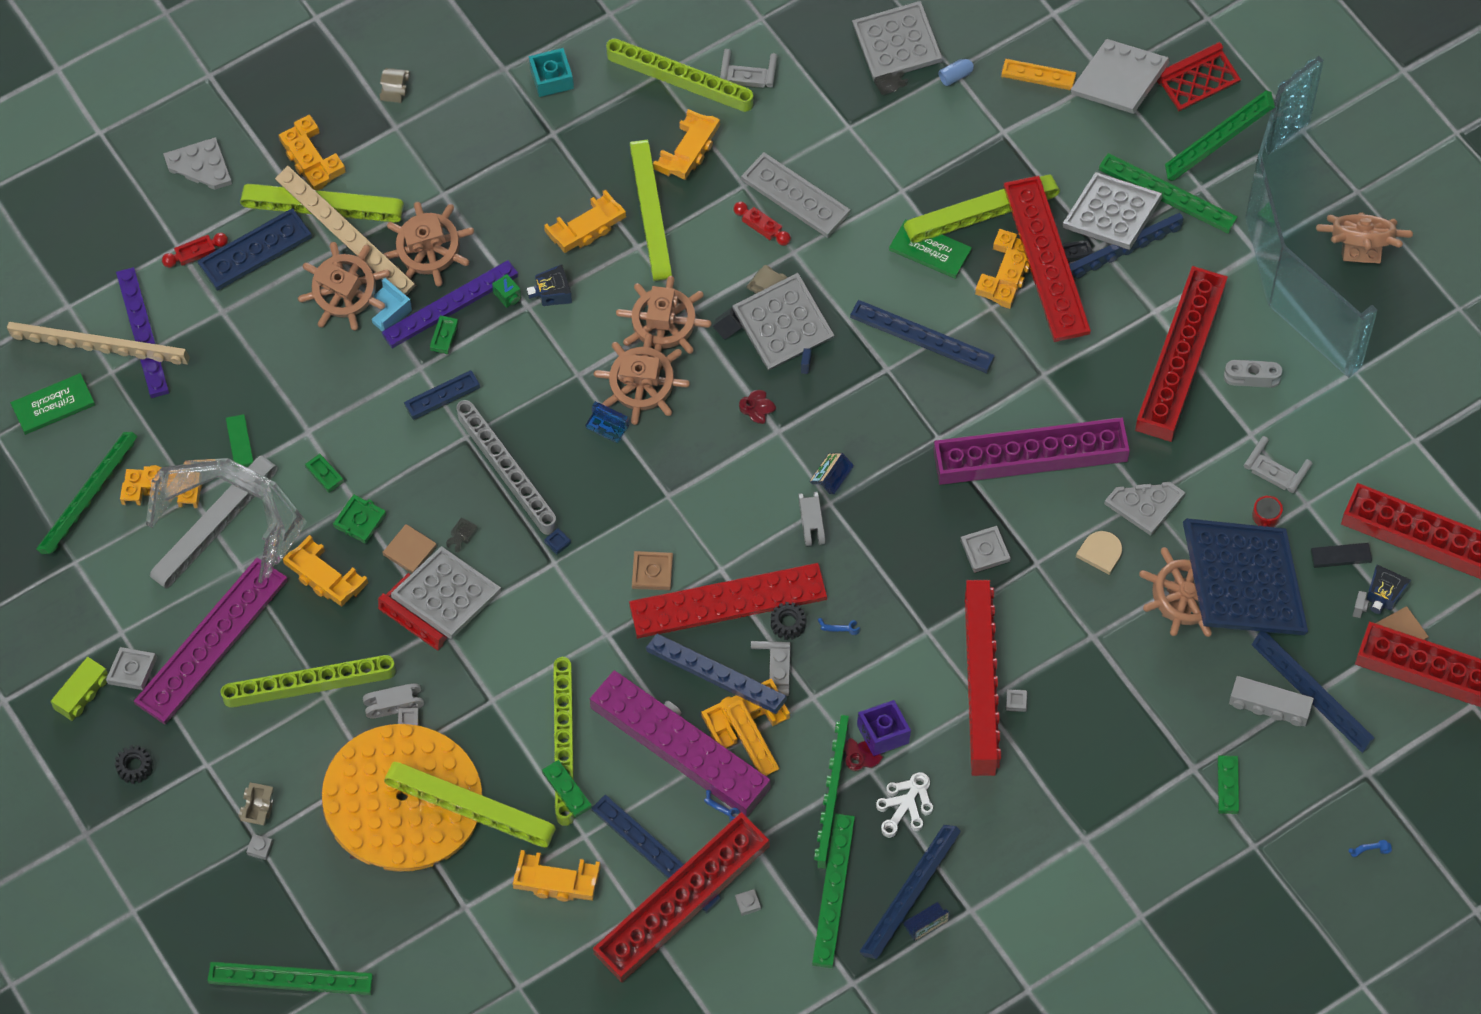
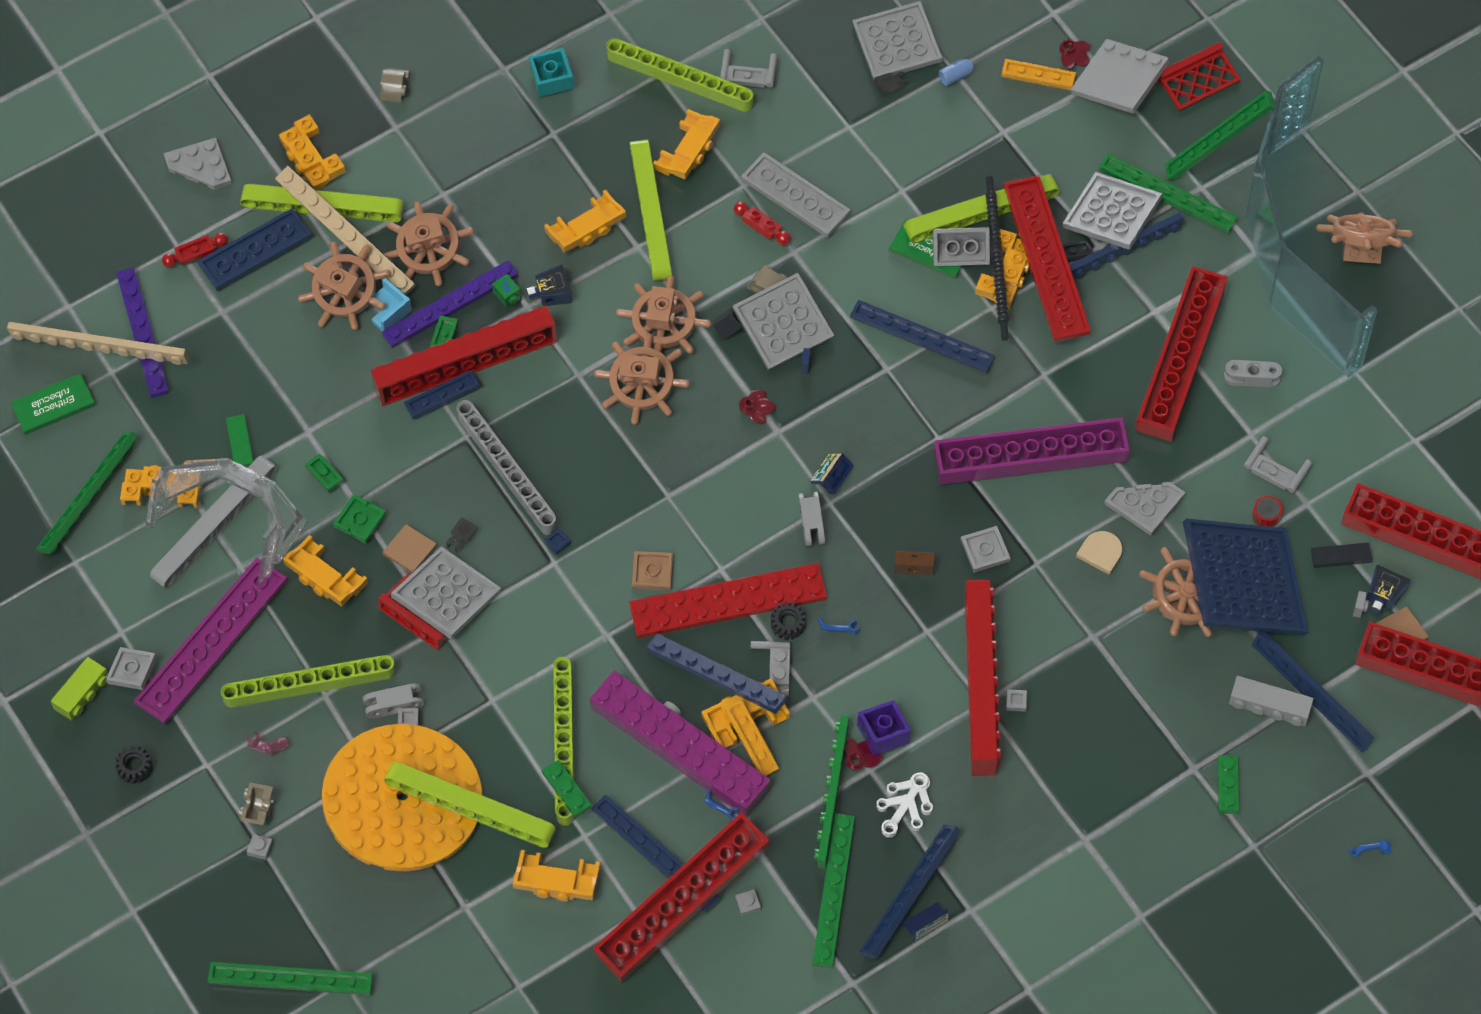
(267, 747): none -> clear pink piece
(457, 356): none -> red brick
(607, 422): clear blue panel -> none
(907, 565): none -> reddish brown piece
(961, 246): none -> light grey slope
(1003, 318): none -> black hose
(1076, 54): none -> dark red plate

